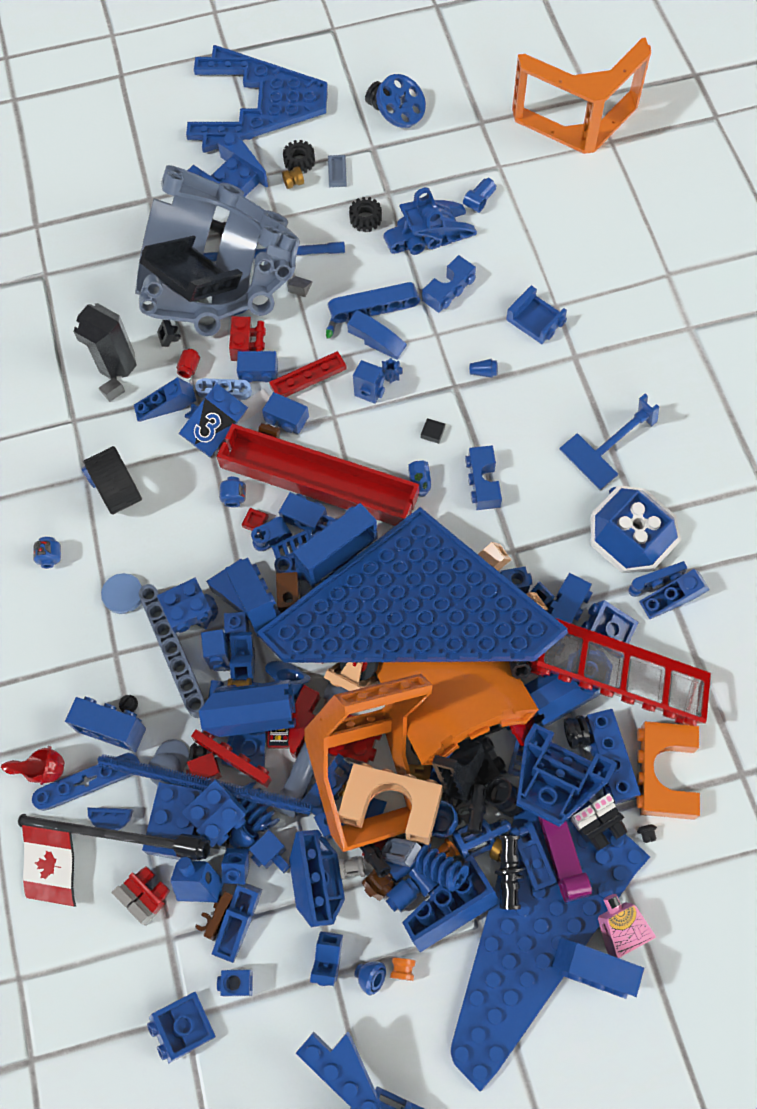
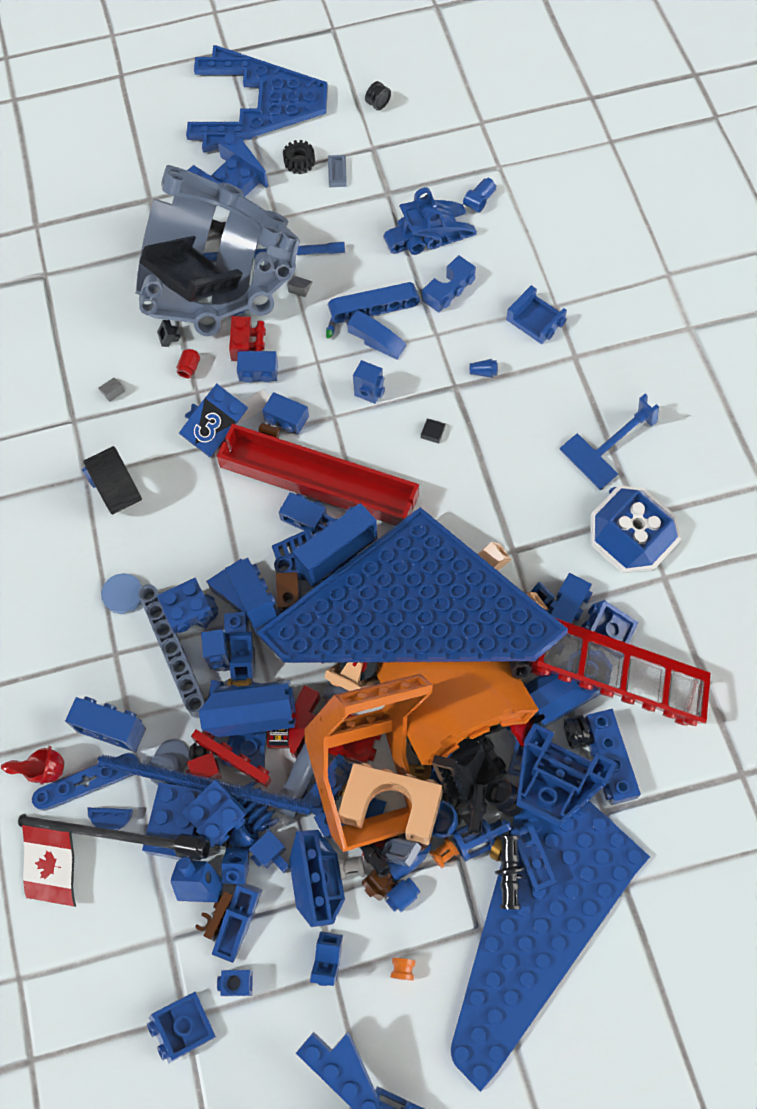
(47, 552): blue head -> none
(106, 340): black brick -> none
(128, 703): black piece -> none
(139, 897): hips -> none
(167, 399): blue slope -> none
(232, 492): blue head -> none
(237, 384): light blue beam -> none
(254, 519): red tile -> none
(270, 533): blue piece -> none
(286, 671): blue piece -> none
(293, 177): pearl gold wheel -> none
(308, 375): red plate -> none
(365, 206): black tyre -> none
(371, 976): blue brick -> none
(391, 370): blue gear -> none
(394, 100): blue wedge -> none
(420, 474): blue rock -> none
(424, 884): blue brick -> none
(441, 869): blue piece -> none
(450, 910): blue wedge -> none
(485, 493): blue arch -> none
(521, 574): blue brick -> none
(569, 875): magenta beam -> none
(593, 87): orange window -> none
(597, 819): black hips -> none
(598, 969): blue brick -> none
(623, 927): bright pink torso -> none
(647, 833): black piece -> none
(655, 797): orange arch -> none
(657, 578): blue plate -> none
(675, 594): blue slope -> none

